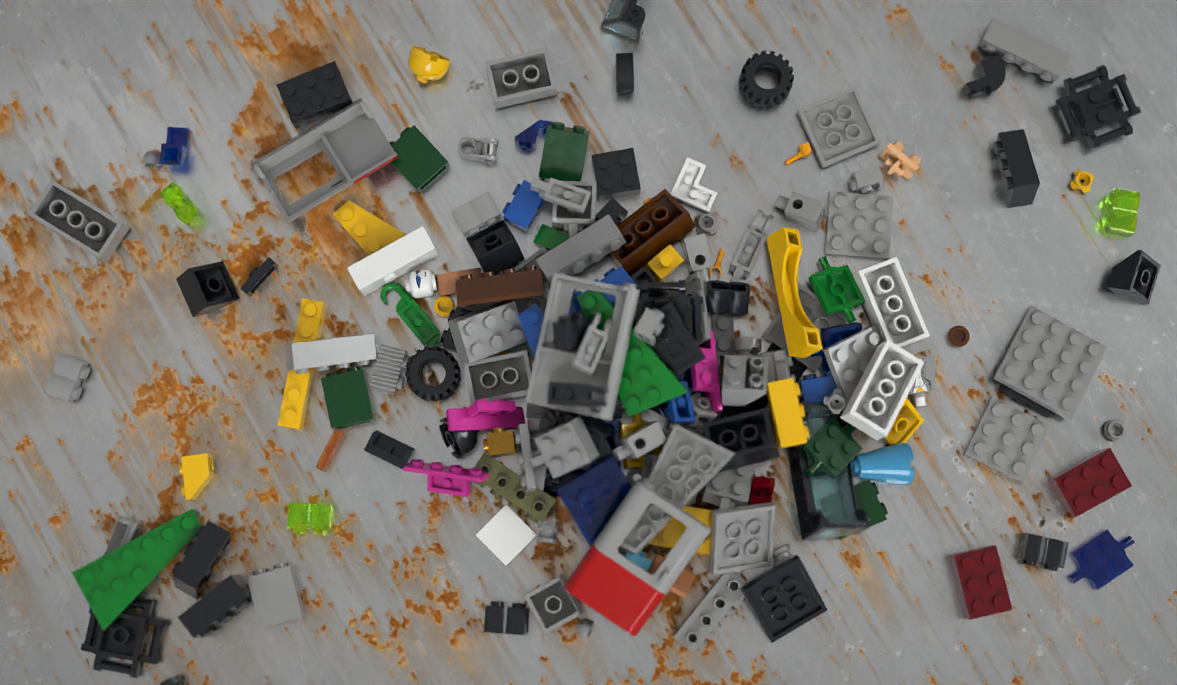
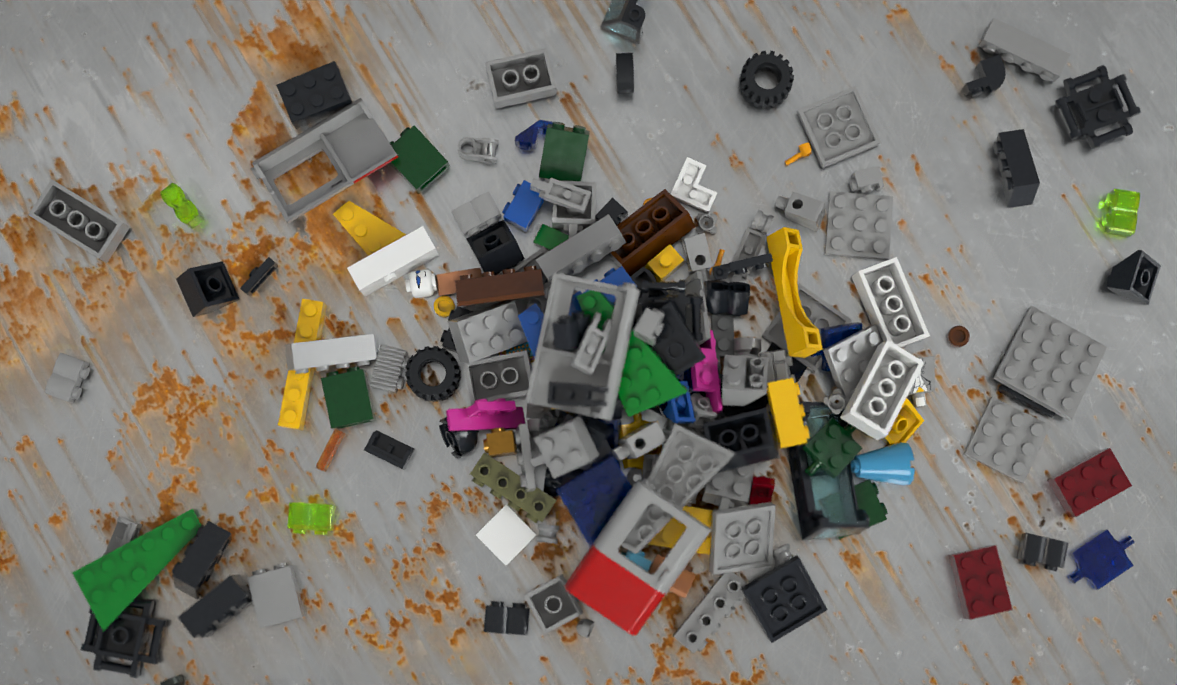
(151, 160): light grey hinge -> none
(176, 146): clear blue slope -> none
(197, 473): yellow slope -> none
(413, 315): green plate -> none
(427, 64): yellow cylinder -> none
(447, 479): dark pink bracket -> none
(616, 174): black brick -> none
(740, 267): none -> black hinge
(817, 388): blue brick -> none
(836, 290): green plate -> none
(898, 161): light nougat hips -> none
(1087, 177): yellow plate -> none
(1121, 429): light grey plate -> none

